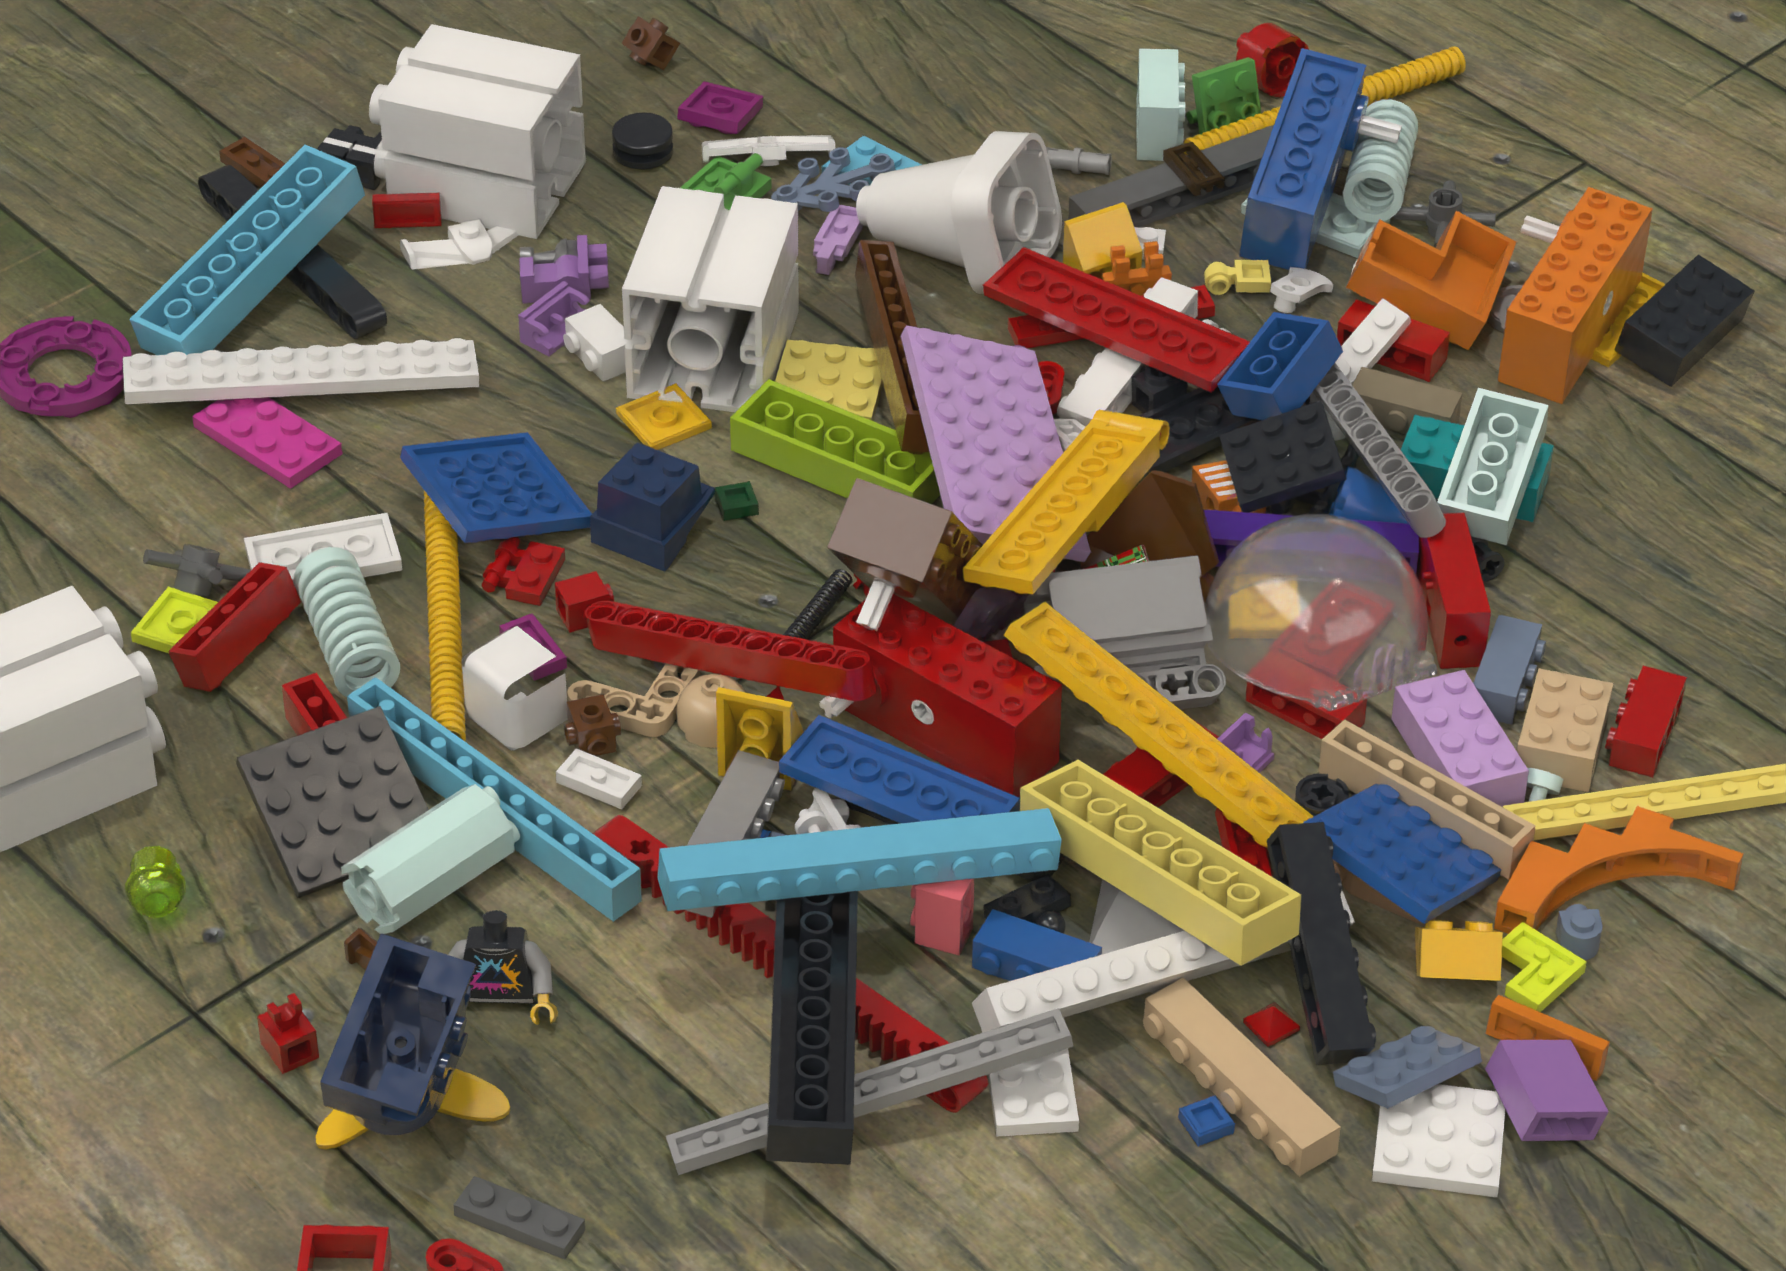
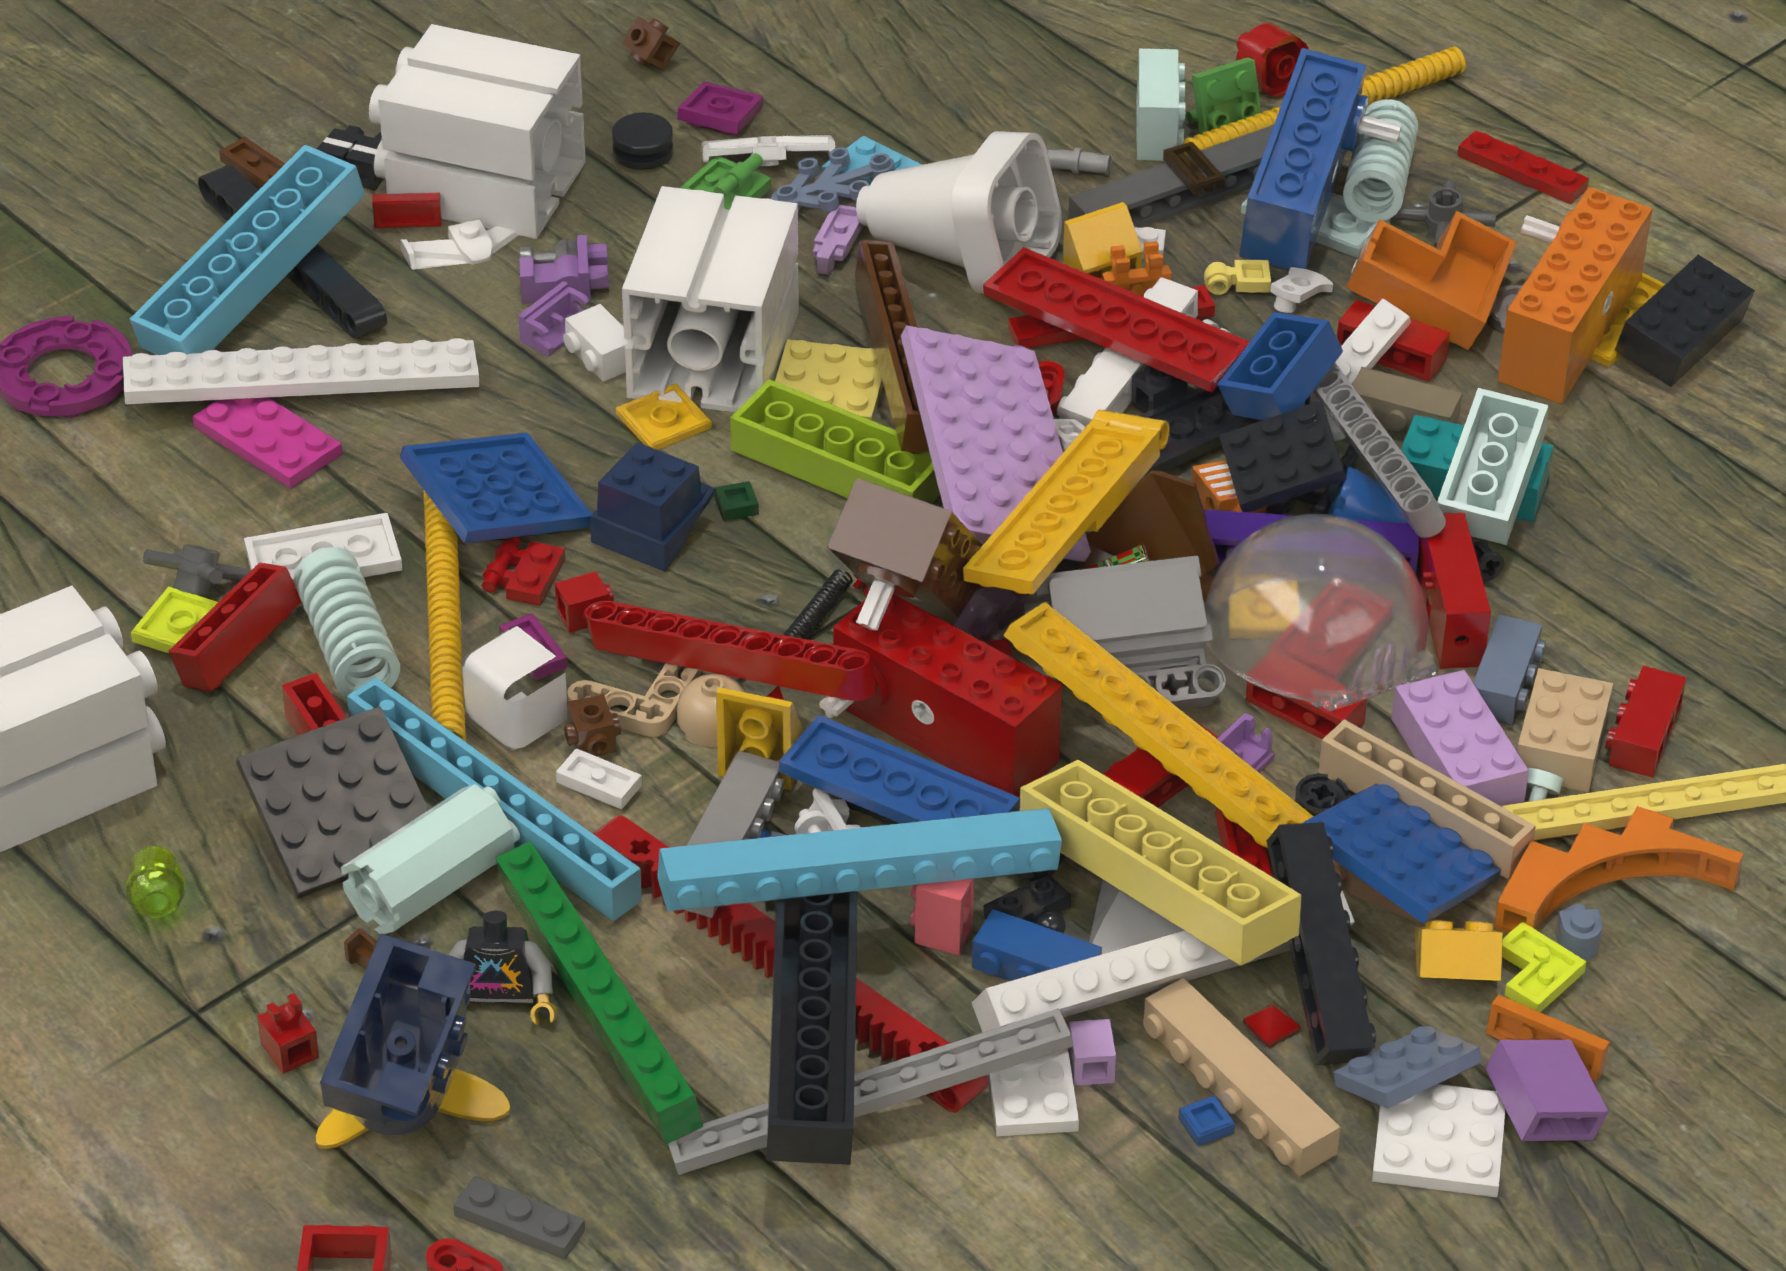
(600, 993): none -> green brick
(1092, 1052): none -> lavender brick
(1523, 167): none -> red plate

